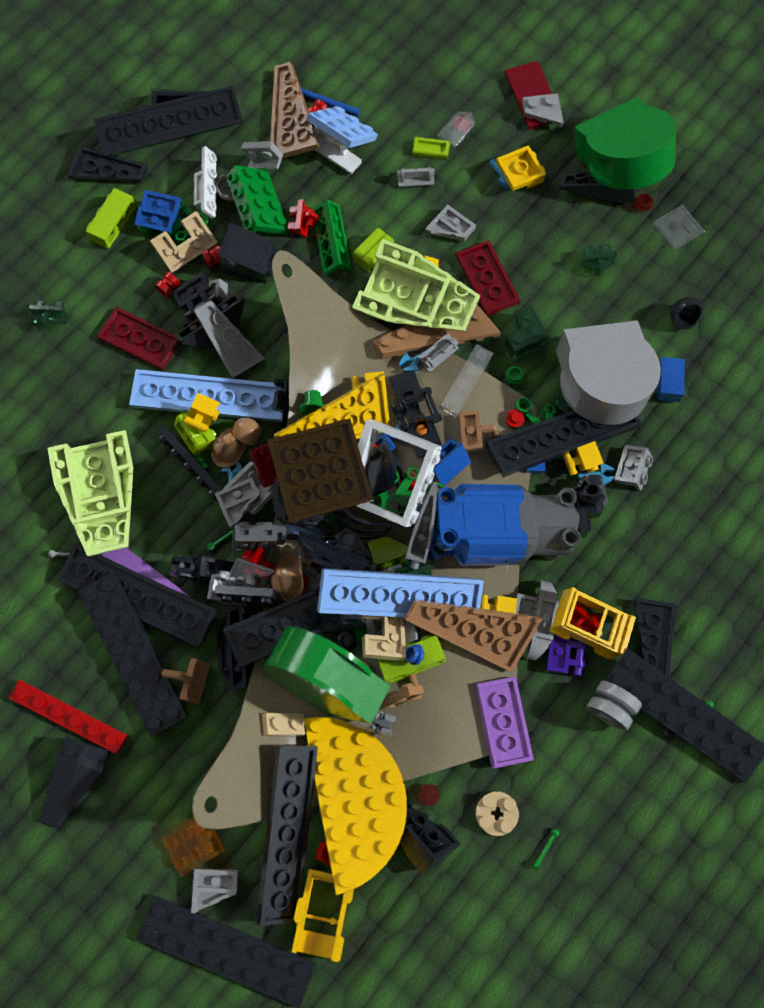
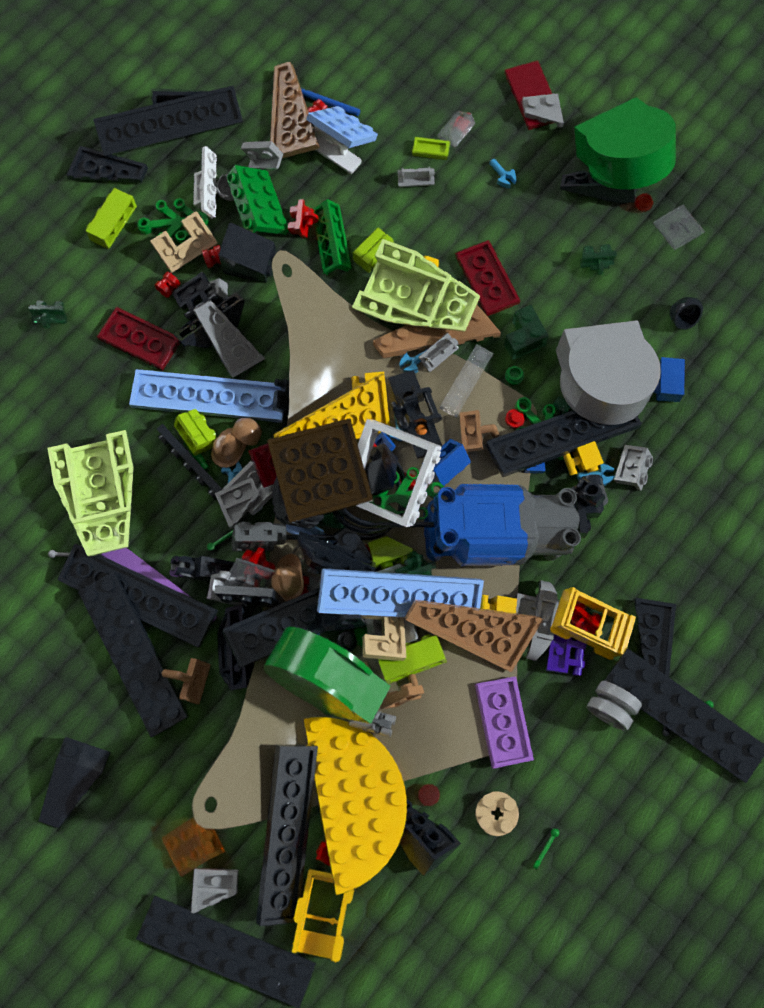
(68, 716): red plate -> none
(158, 211): blue slope -> none
(202, 412): yellow brick -> none
(283, 724): tan plate -> none
(312, 402): green piece -> none
(414, 654): blue plate -> none
(423, 530): light grey piece -> none
(451, 225): light grey wing -> none
(521, 168): yellow plate -> none

